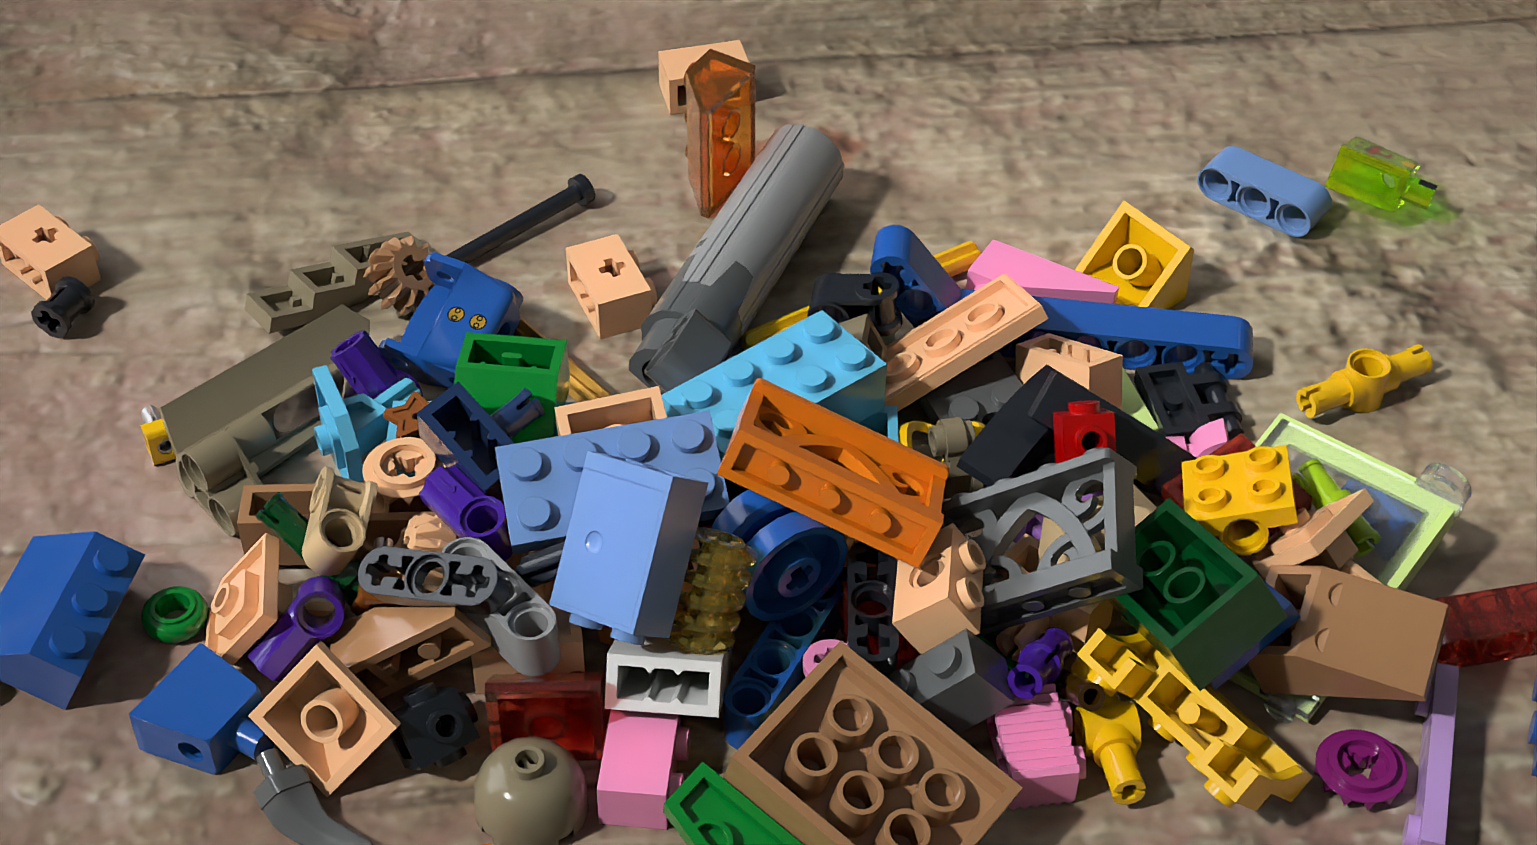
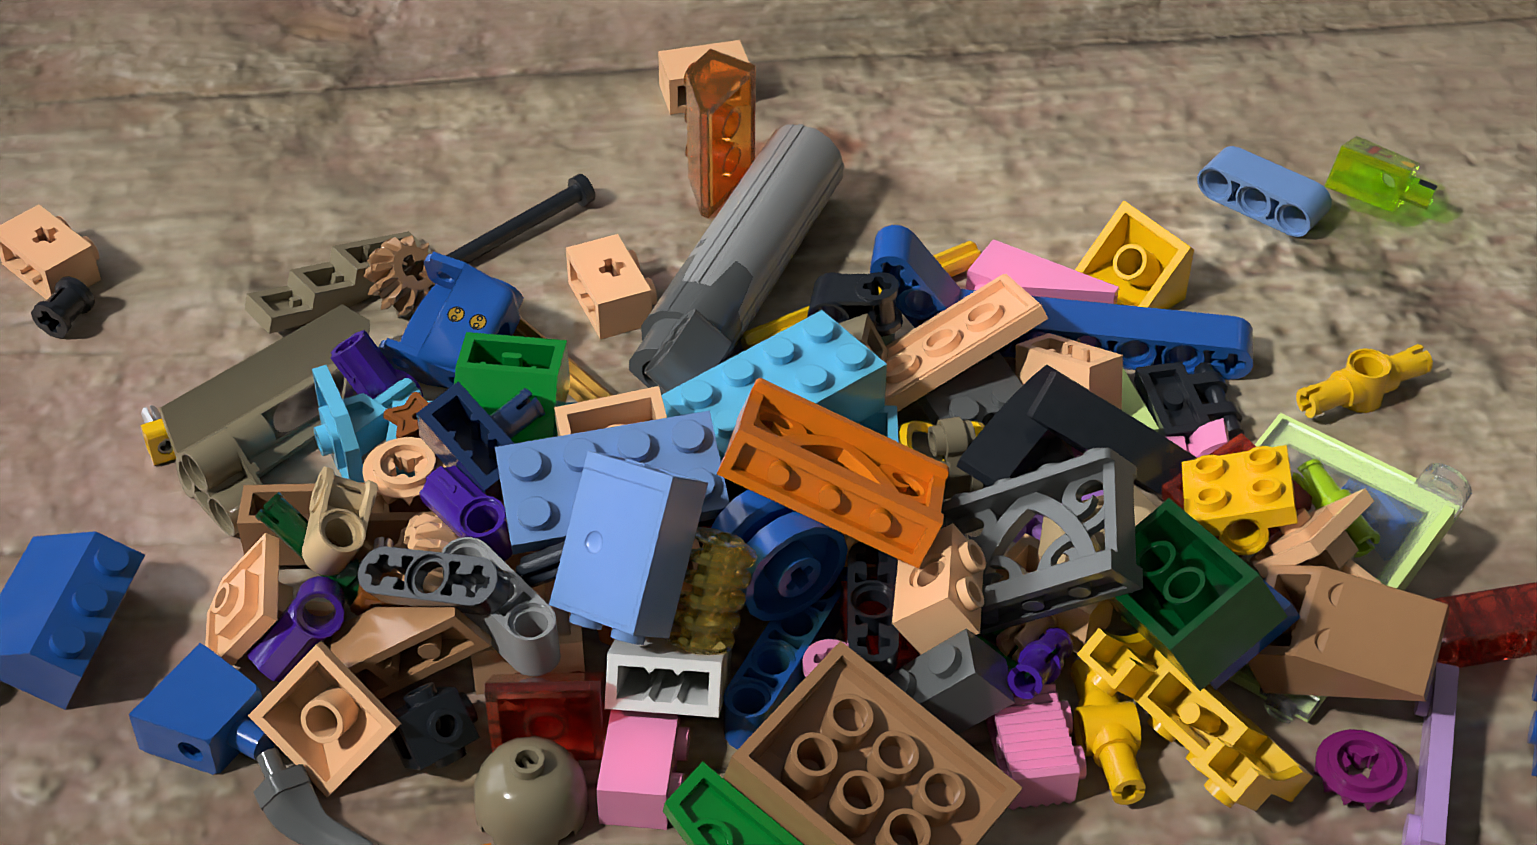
(179, 628): green piece -> none
(1079, 420): red brick -> none
(1079, 691): dark brown piece -> none

